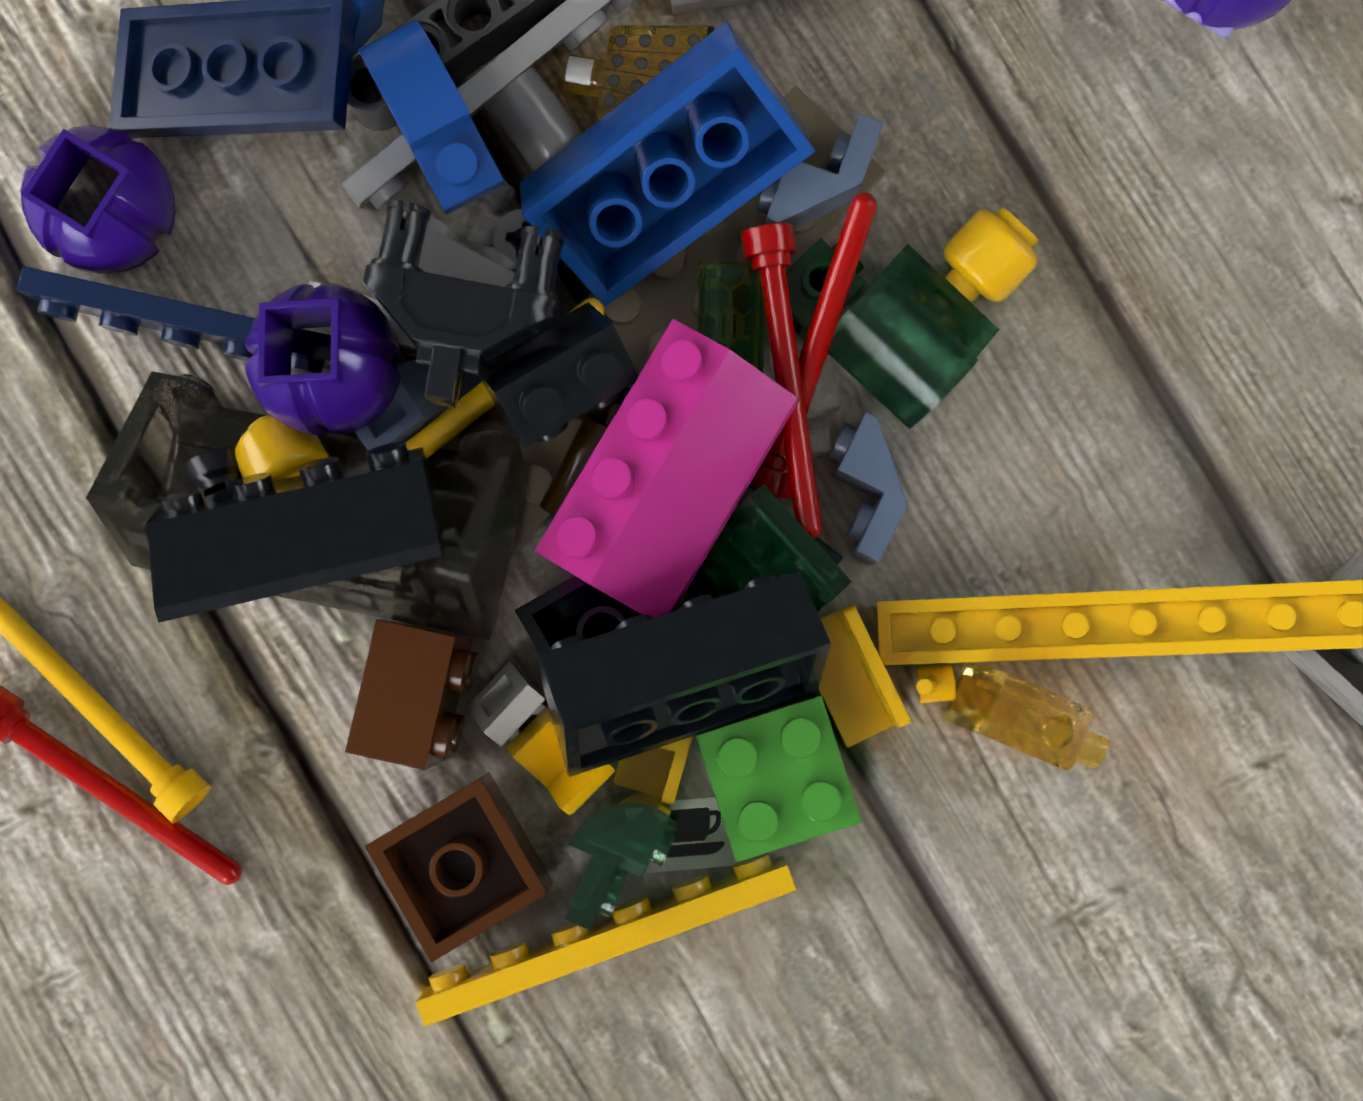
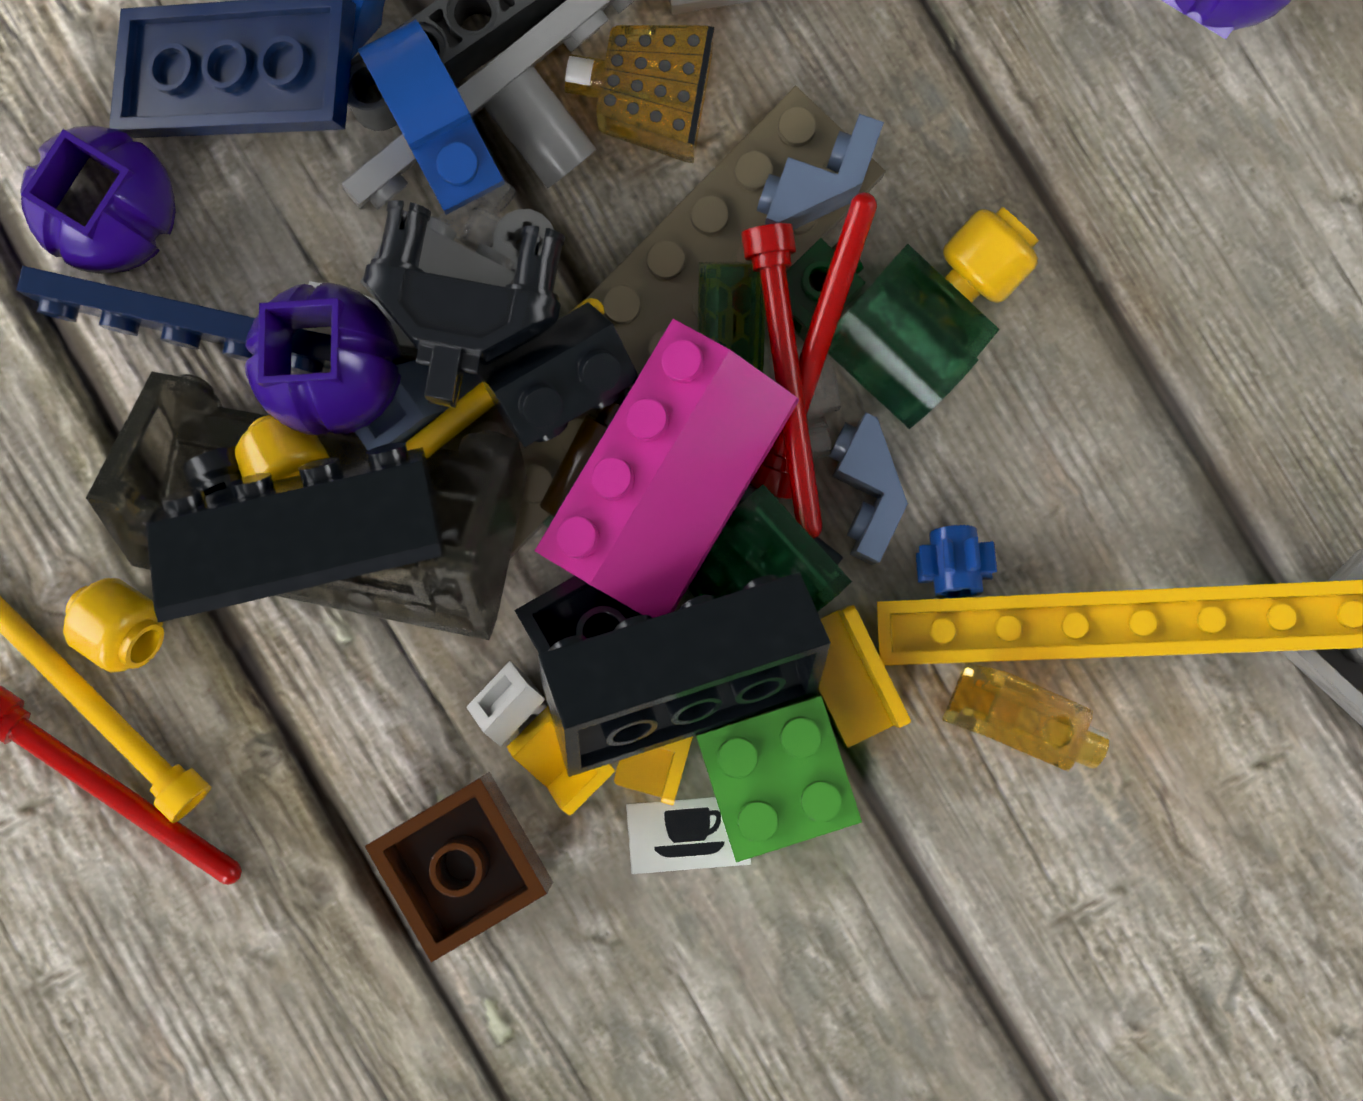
(113, 625): none -> yellow head
(412, 695): reddish brown brick -> none
(575, 947): yellow plate -> none
(622, 837): clear green brick -> none
(666, 165): blue brick -> none
(935, 683): yellow hand -> none
(956, 562): none -> blue gear

